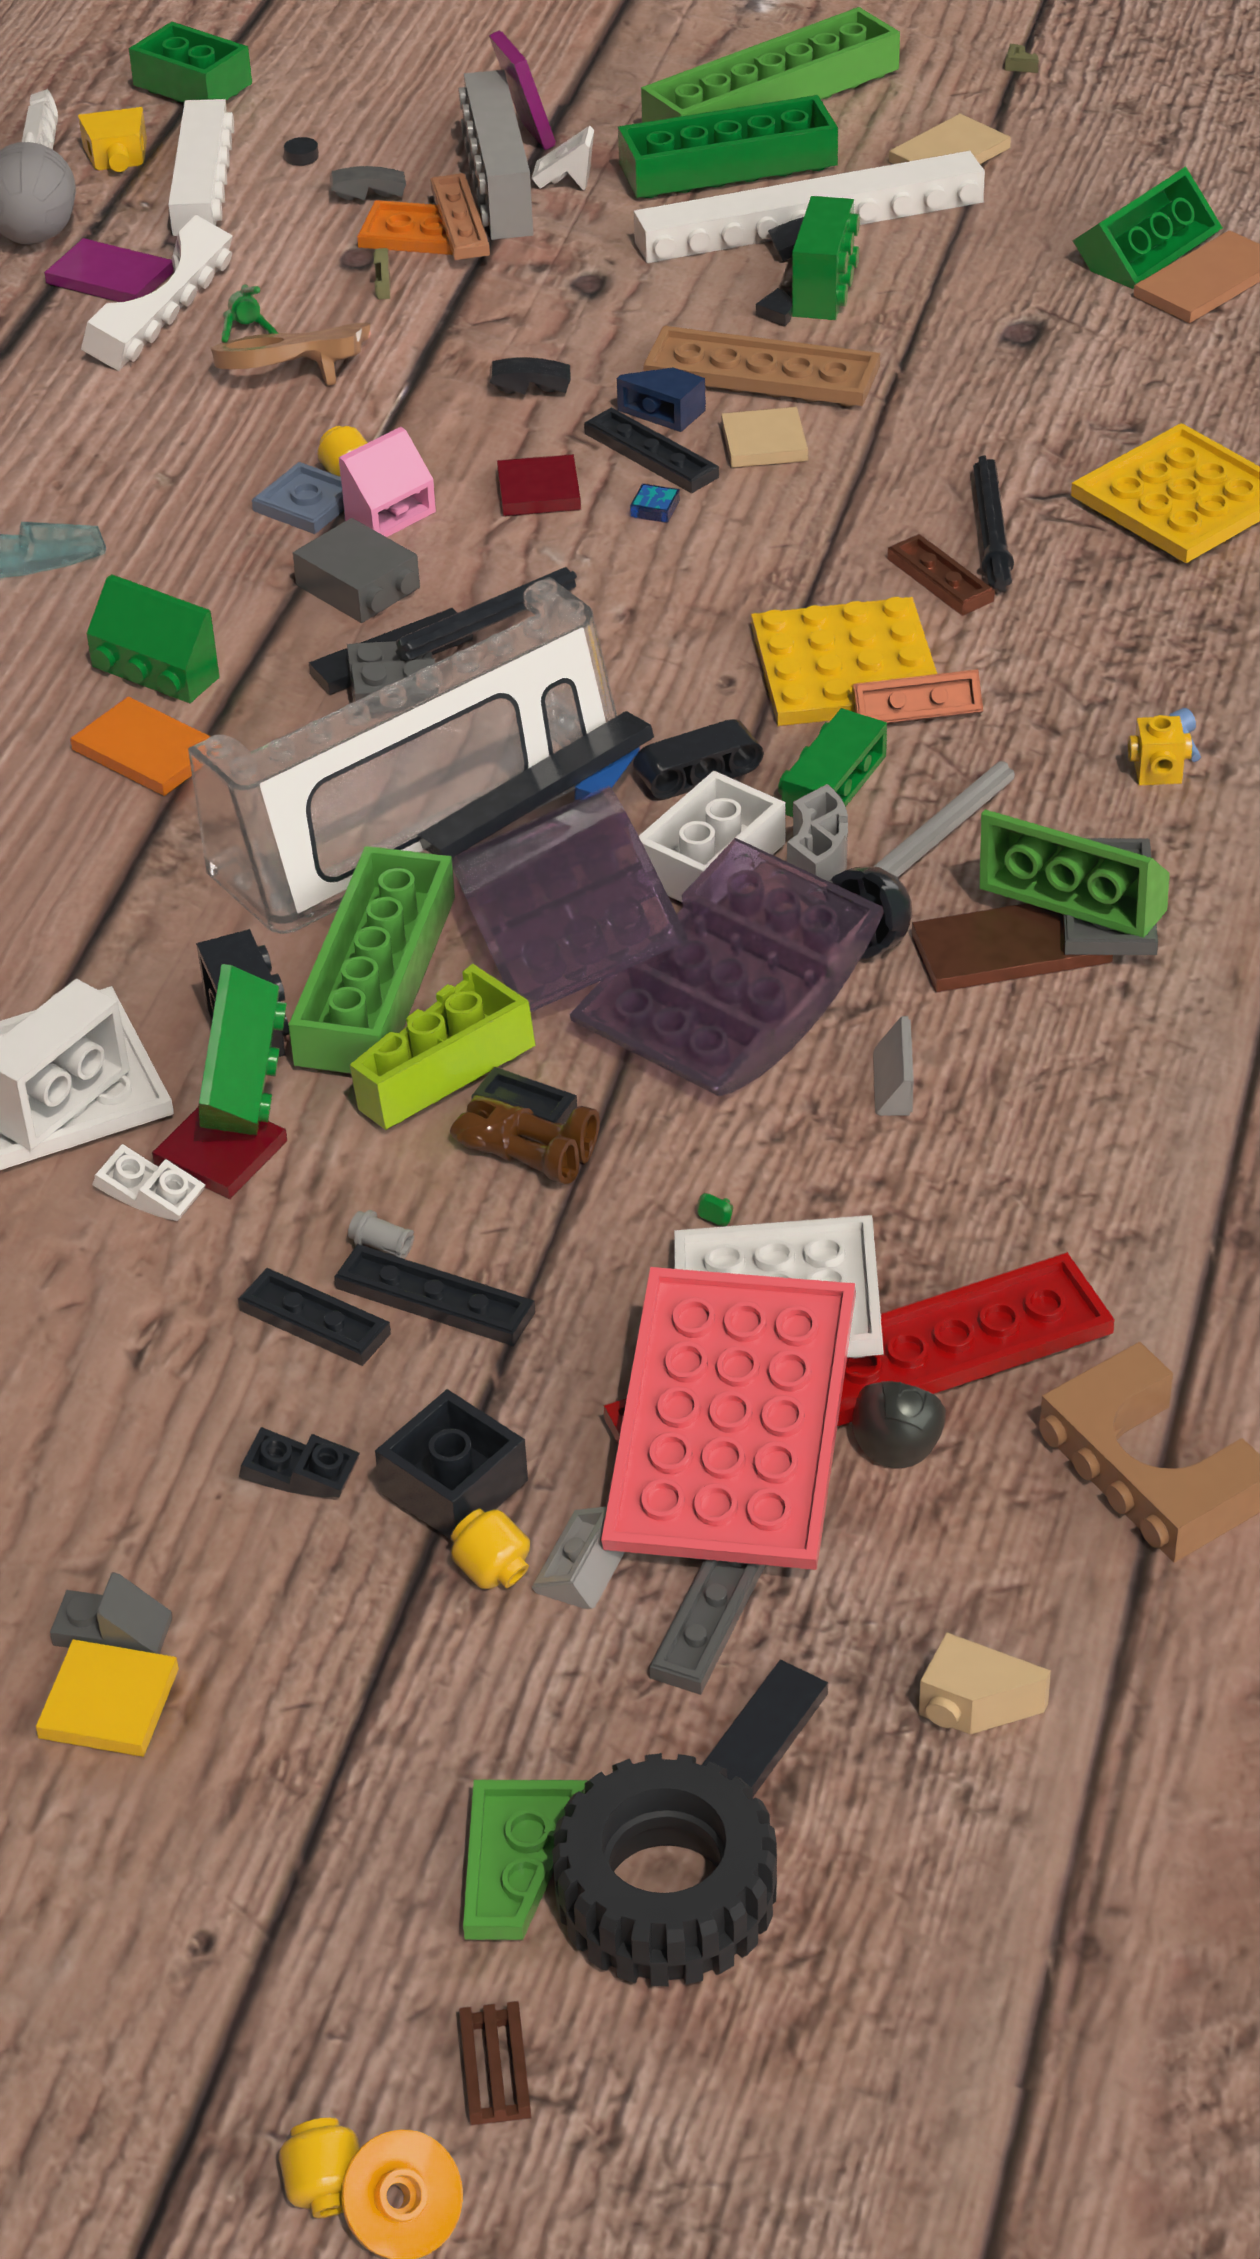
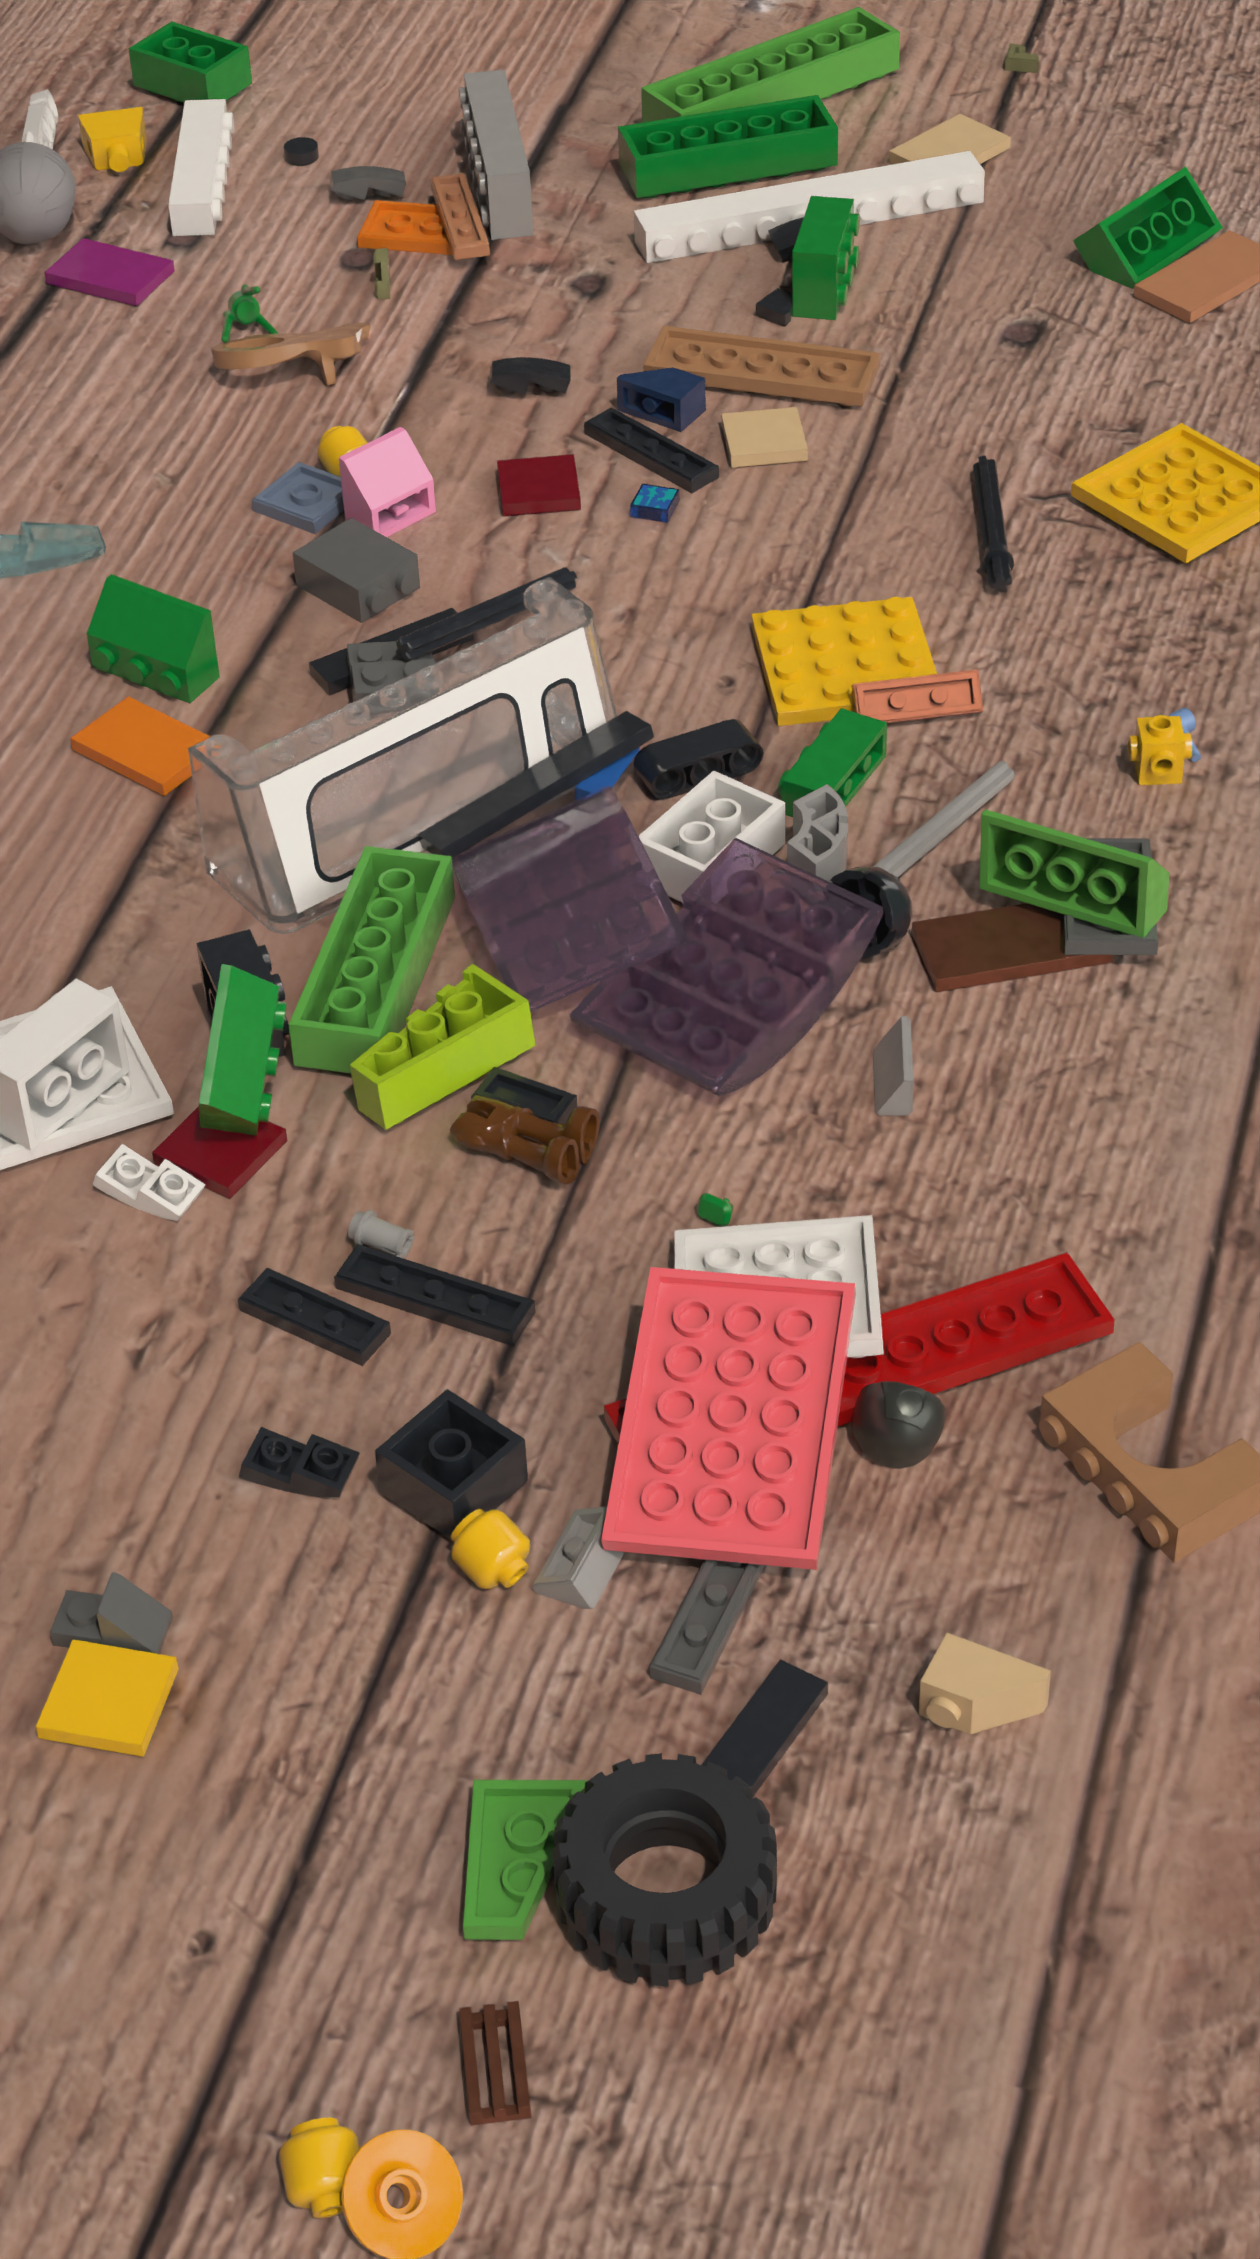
(125, 327): white arch -> none
(523, 89): magenta tile -> none
(570, 157): white slope -> none
(941, 574): copper tile -> none

